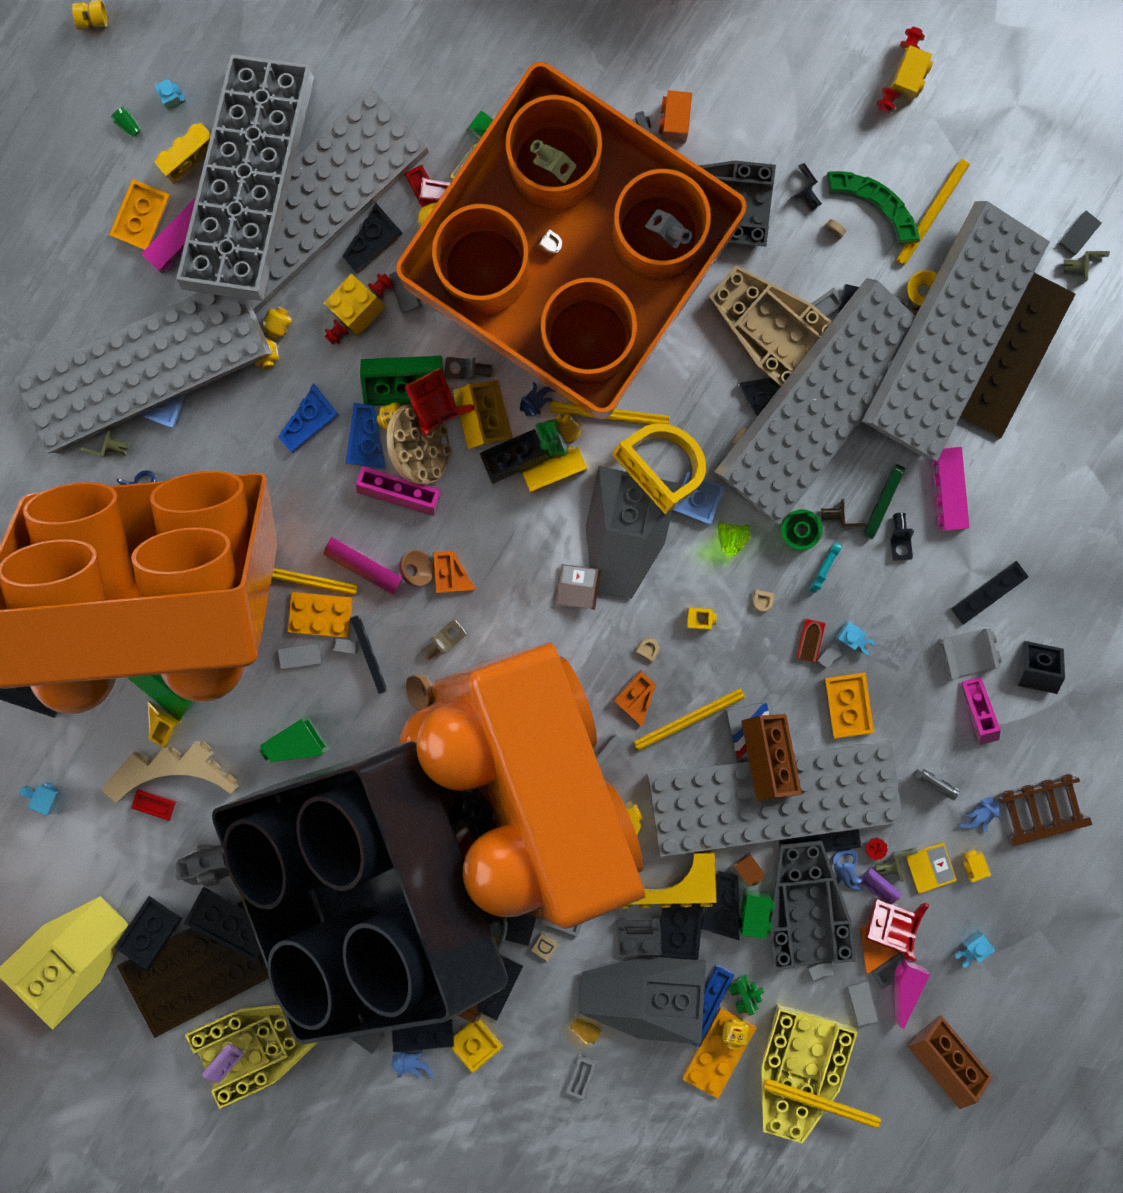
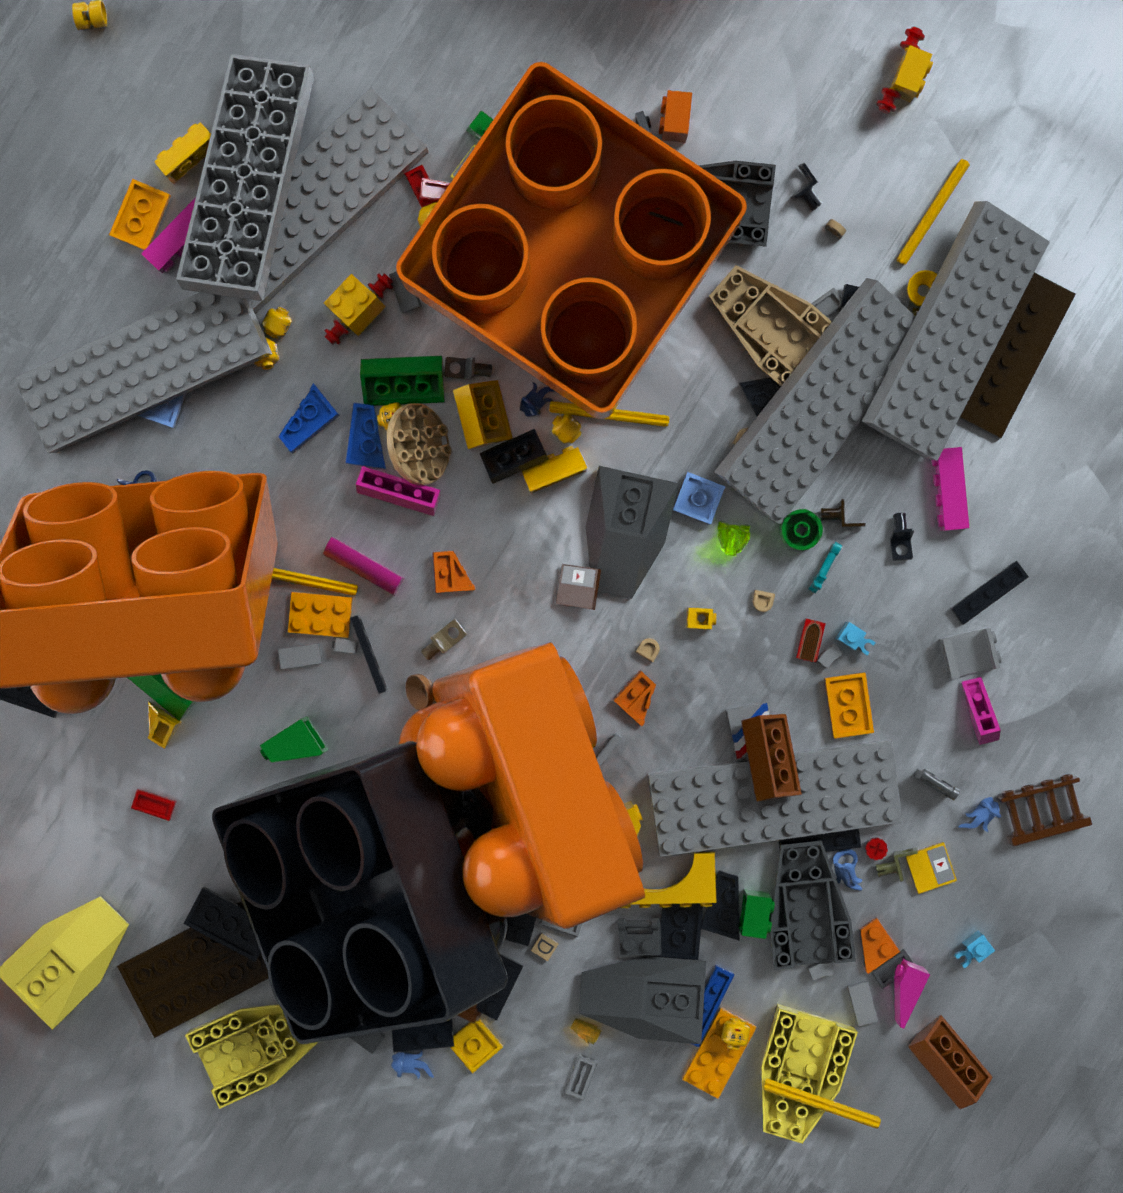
(43, 798): medium azure brick -> none
(109, 445): olive bracket -> none
(125, 121): green cone -> none
(148, 933): black plate -> none
(168, 762): tan arch -> none
(170, 93): medium azure brick -> none
(189, 868): light grey piece -> none
(223, 1063): lavender plate -> none
(373, 238): black wing -> none
(422, 566): medium nougat piece -> none
(433, 401): red piece -> none
(550, 243): tile -> none
(551, 438): green hips -> none
(552, 160): olive bracket -> none
(645, 476): yellow window -> none
(669, 229): dark grey bracket -> none
(689, 719): yellow axle -> none
(749, 870): dark orange brick -> none
(749, 994): green hips -> none
(879, 196): green tile -> none
(880, 887): medium lavender plate -> none
(883, 501): dark green beam -> none
(895, 927): piece -> none
(975, 865): yellow brick -> none
(1041, 667): black slope -> none
(1080, 232): dark grey tile -> none
(1083, 265): olive bracket -> none

